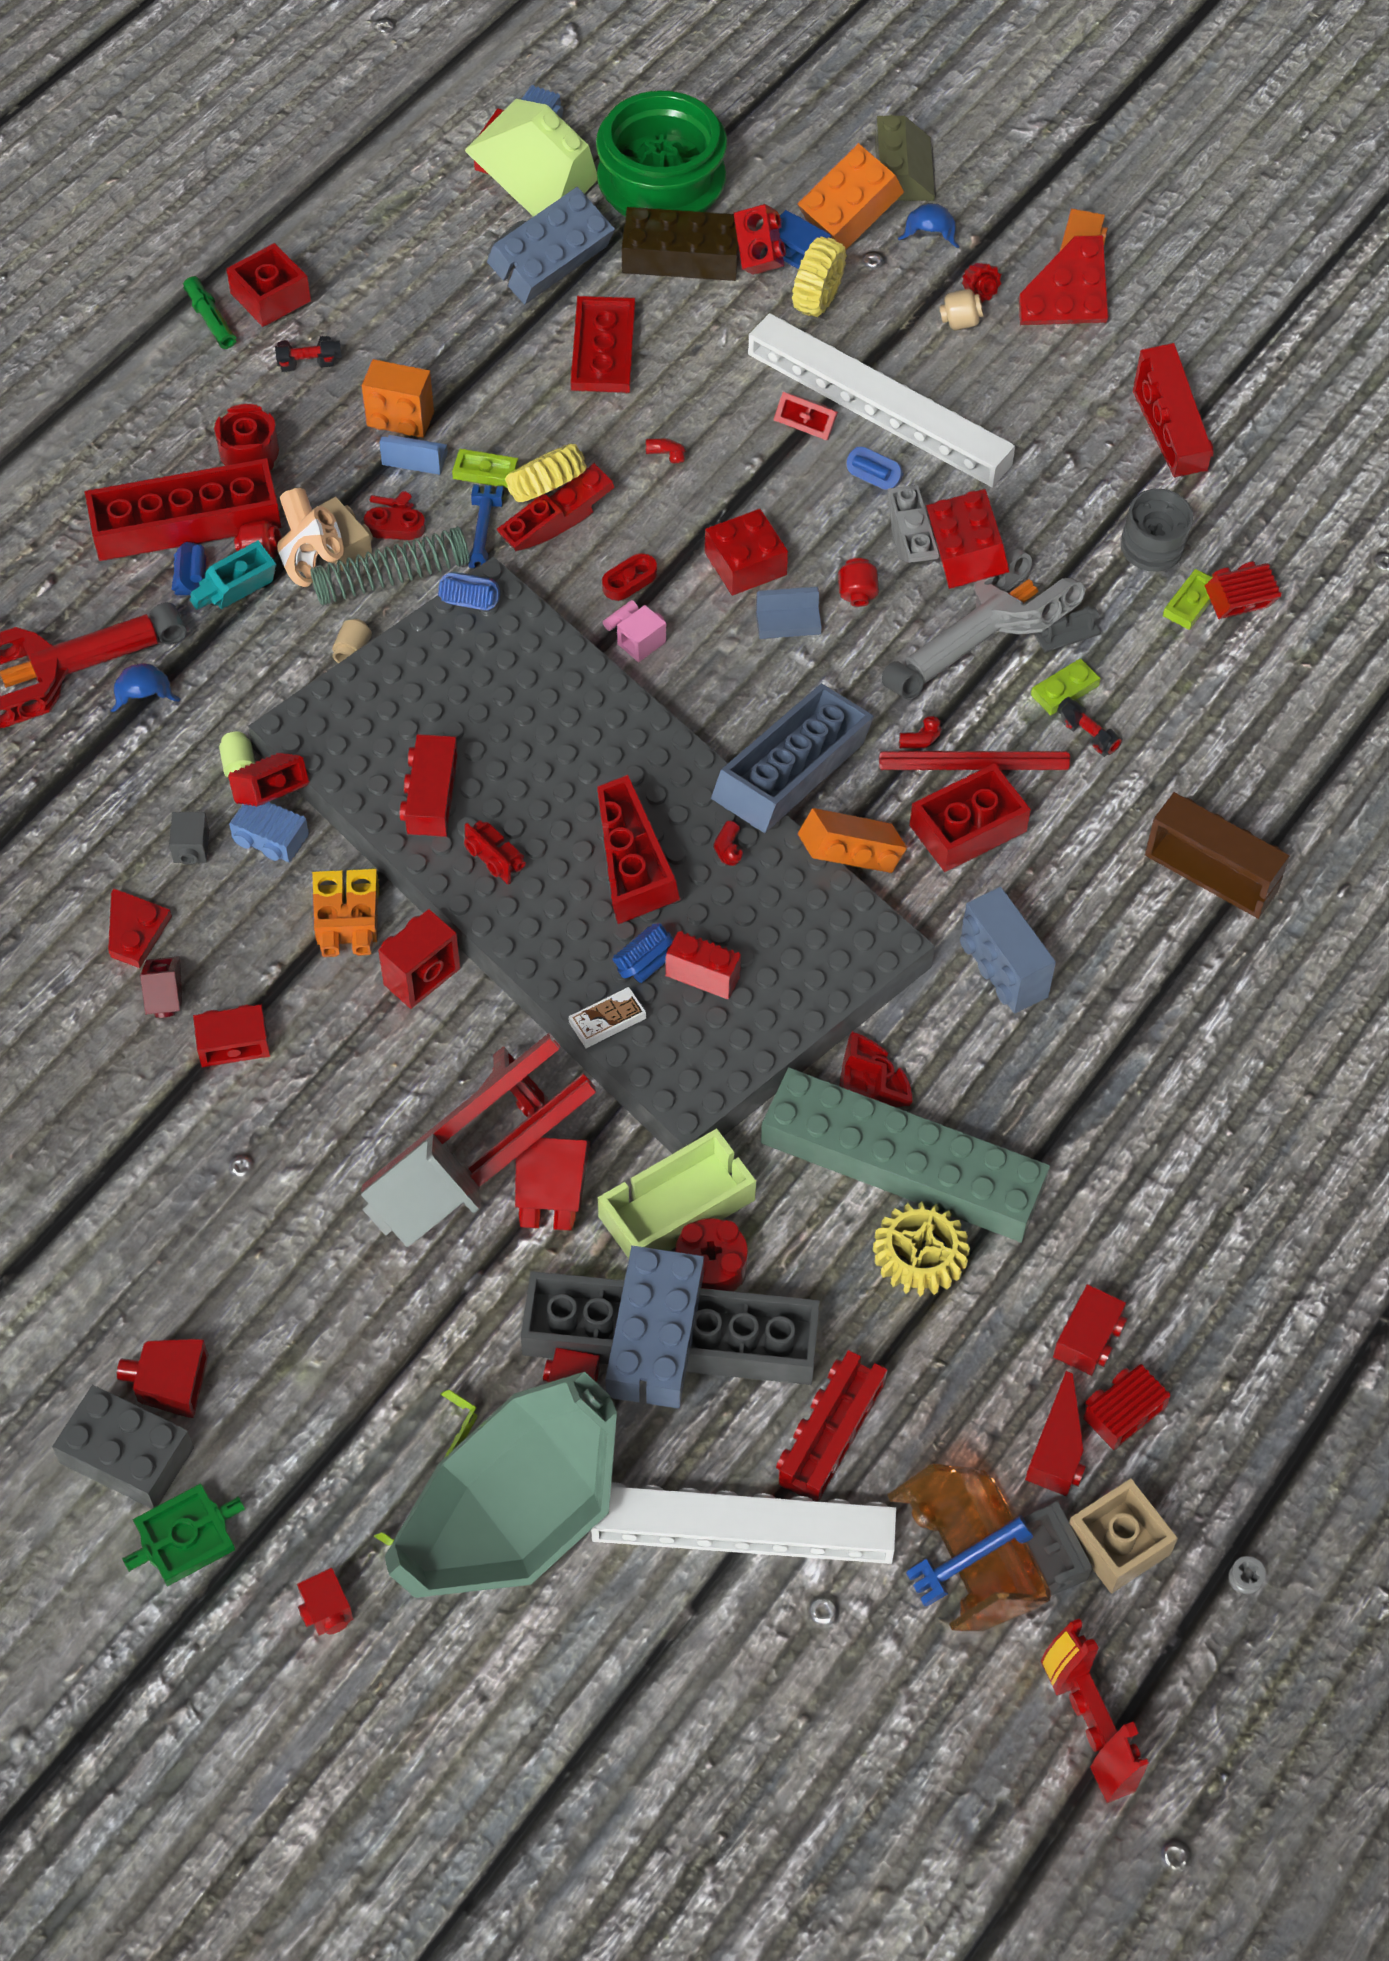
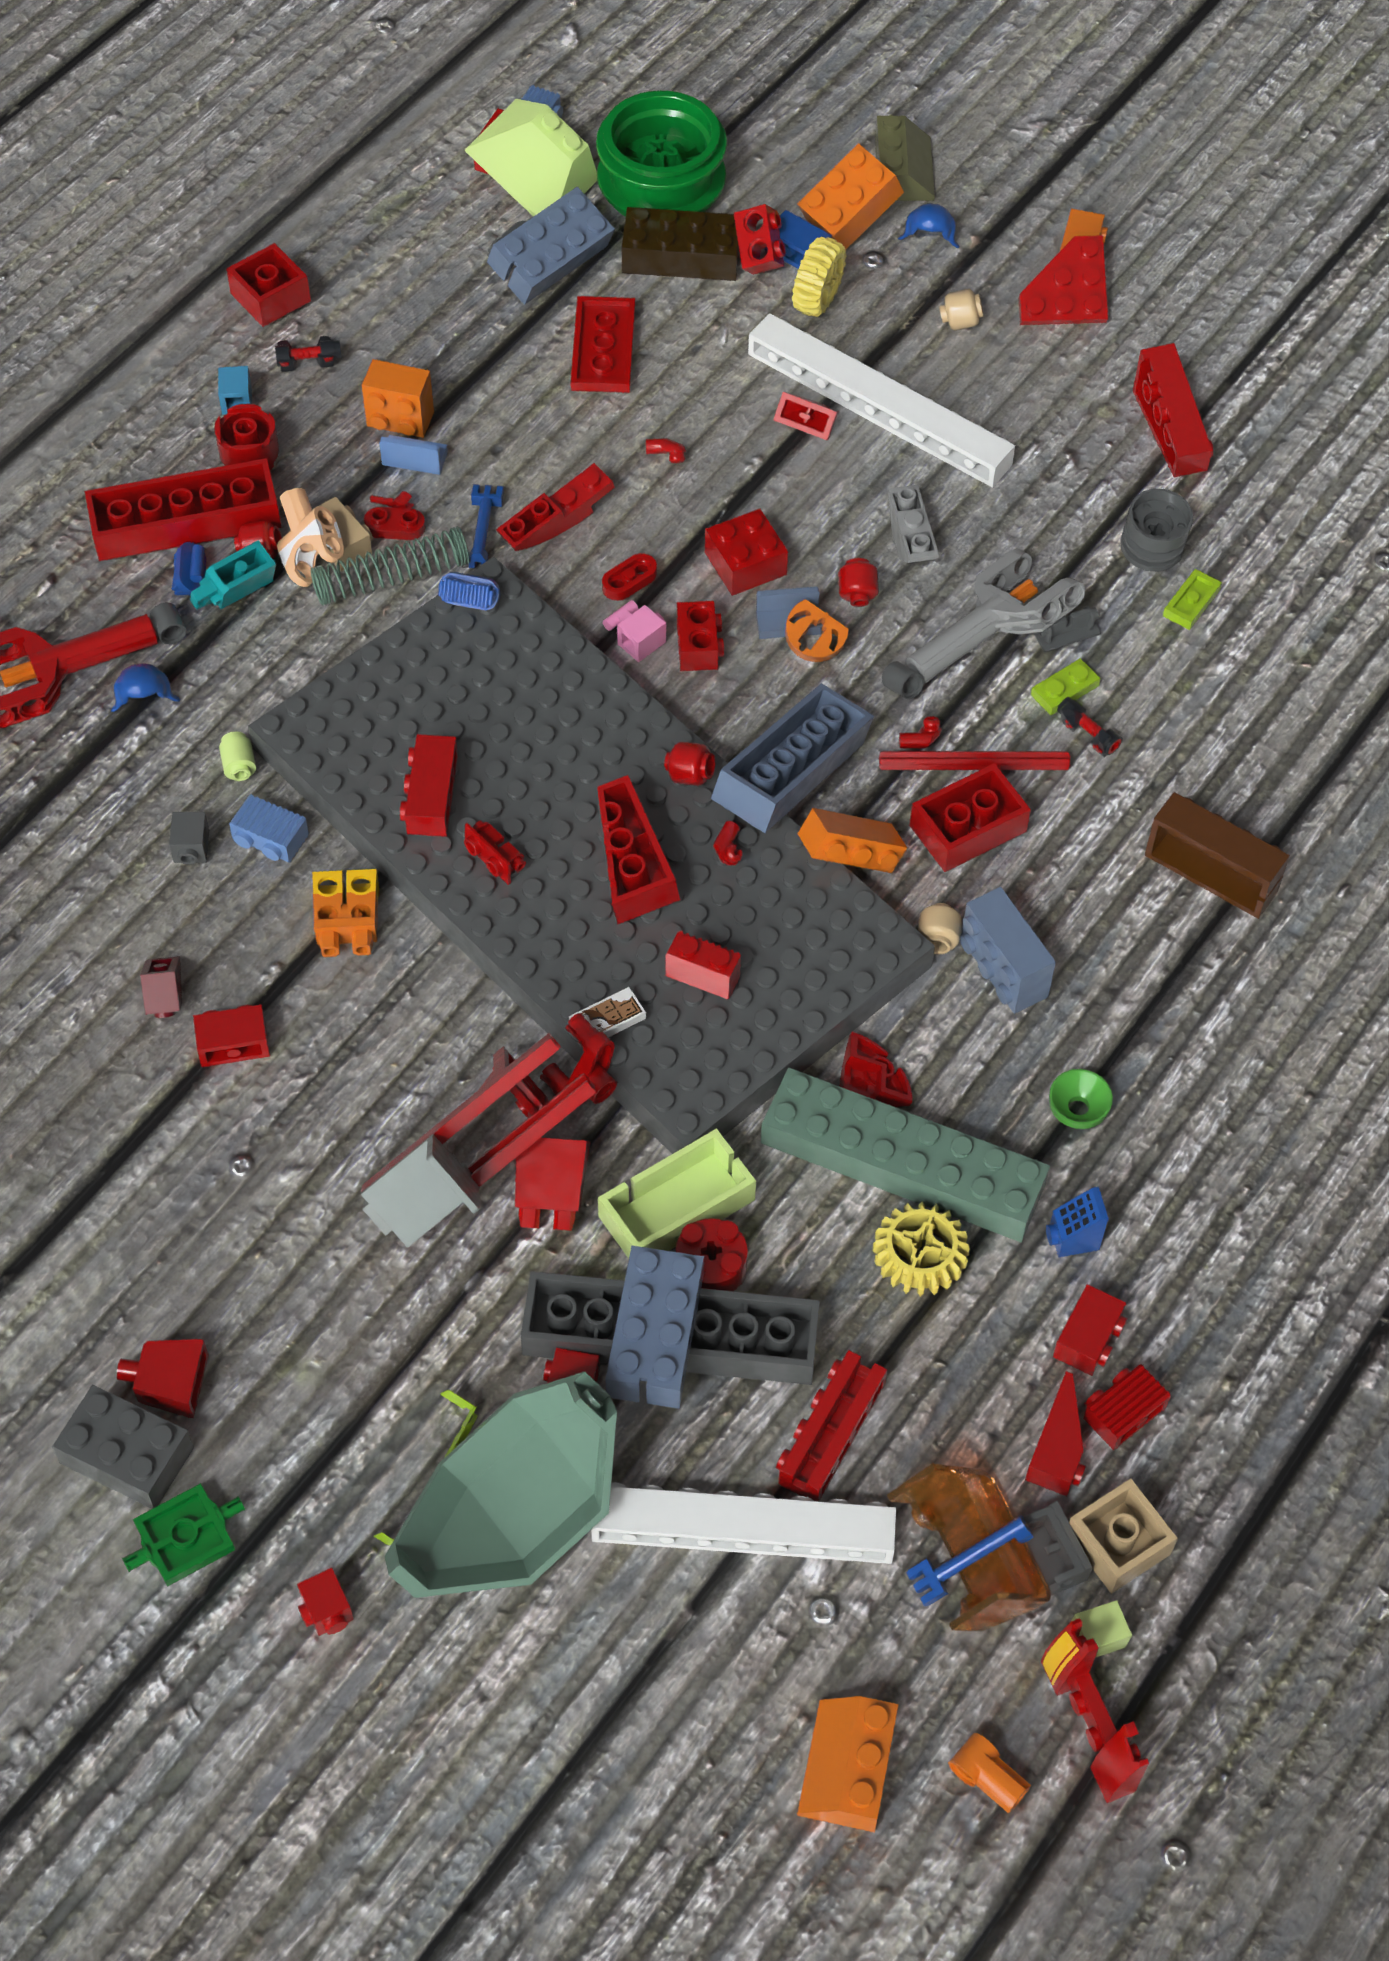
(134, 927): red wing -> none
(204, 304): green pin -> none
(234, 387): none -> dark azure brick
(268, 779): red brick -> none
(351, 637): tan brick -> none
(419, 958): red brick -> none
(483, 467): lime plate -> none
(546, 473): light yellow gear -> none
(593, 1063): none -> red connector
(644, 953): blue piece -> none
(690, 763): none -> red head
(698, 636): none -> red brick
(795, 631): none -> orange piece
(848, 1761): none -> orange slope
(874, 468): piece -> none
(941, 927): none -> tan head
(967, 538): red brick -> none
(980, 1766): none -> orange piece
(982, 280): red piece -> none
(1078, 1224): none -> blue slope
(1084, 1087): none -> bright green piece
(1106, 1626): none -> yellowish green brick
(1242, 590): red brick -> none
(1258, 1576): light grey bush -> none

